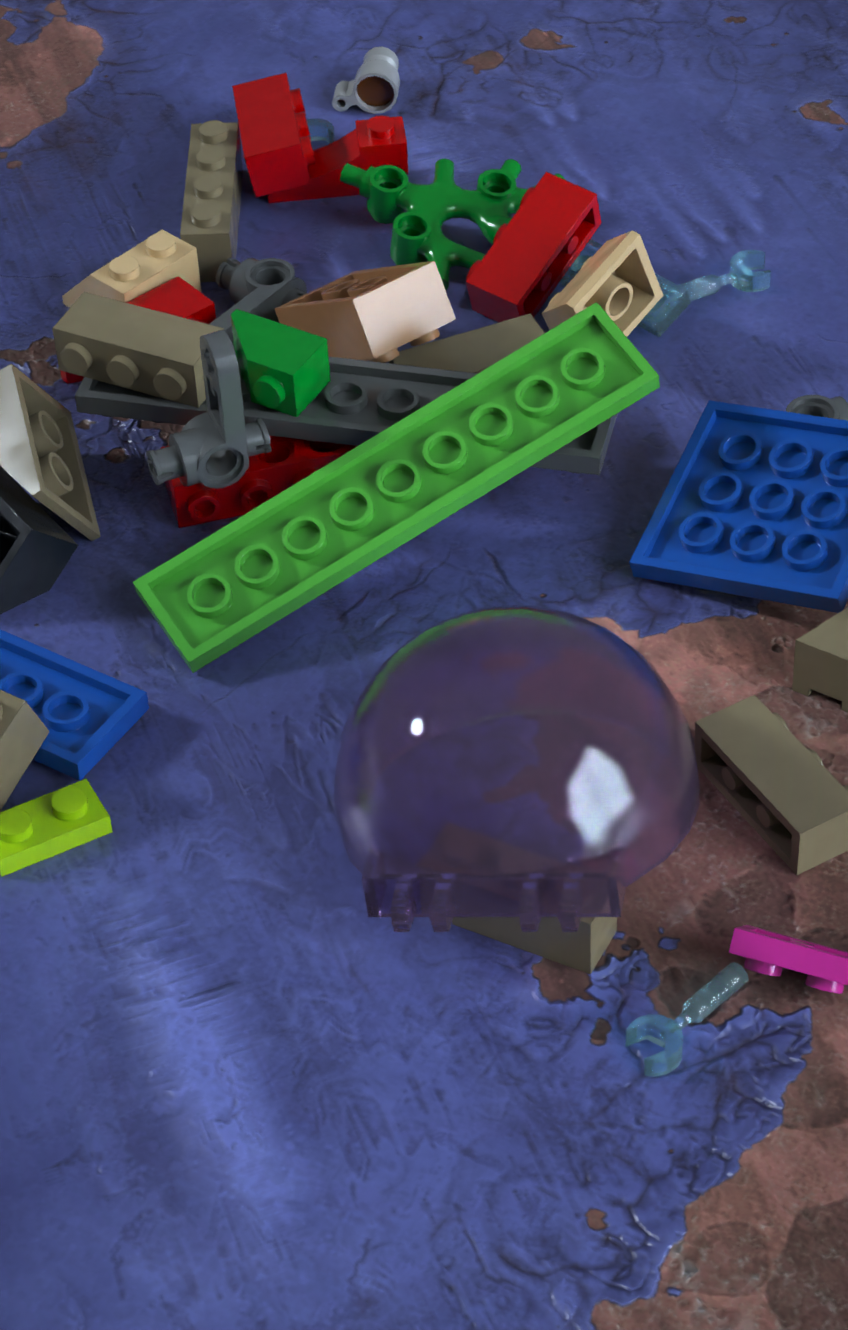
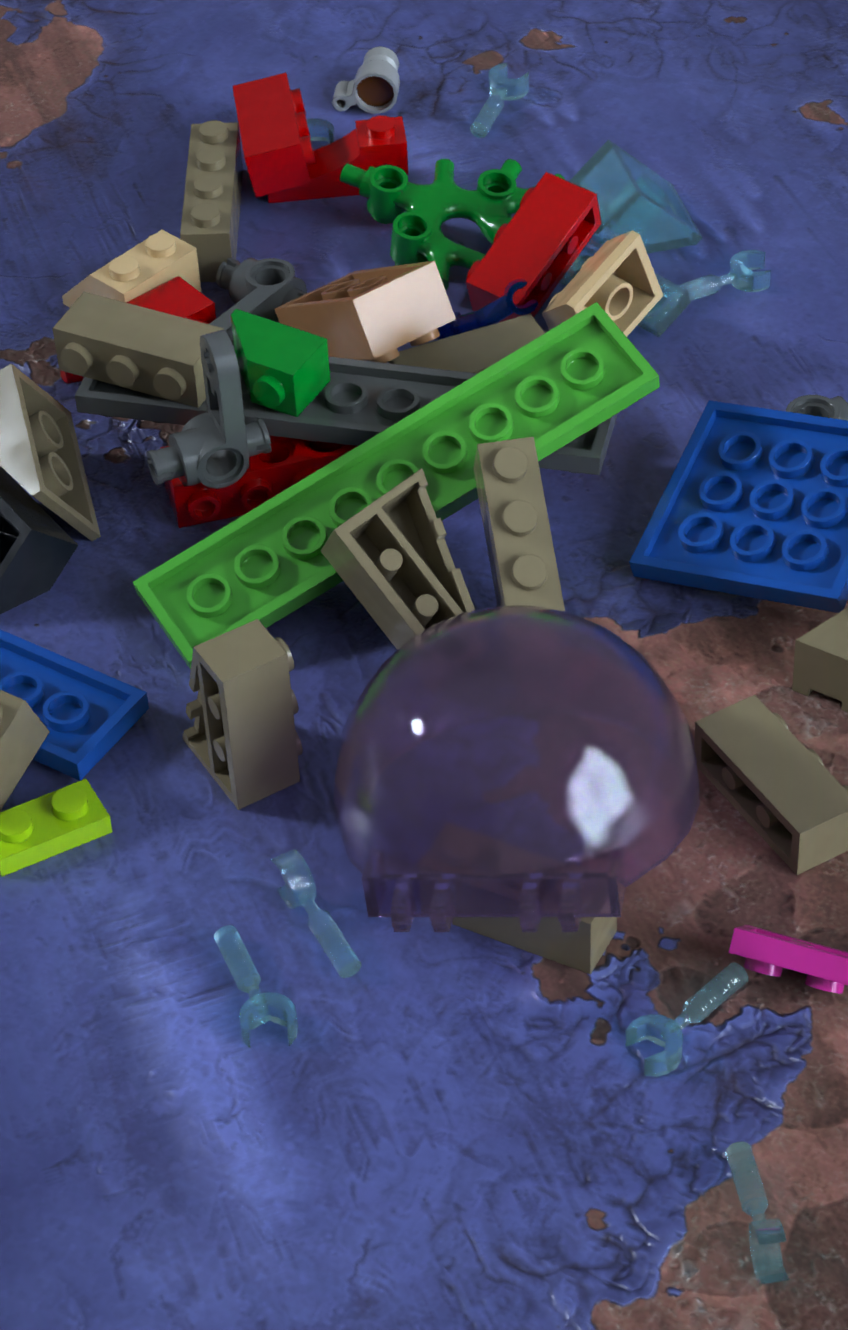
(244, 713): none -> dark tan wedge
(260, 1006): none -> clear light blue piece
(300, 891): none -> clear light blue piece
(399, 562): none -> dark tan wedge
(490, 313): none -> clear blue arm
(501, 89): none -> clear light blue piece
(517, 524): none -> dark tan brick
(636, 200): none -> clear light blue slope
(763, 1233): none -> clear light blue piece

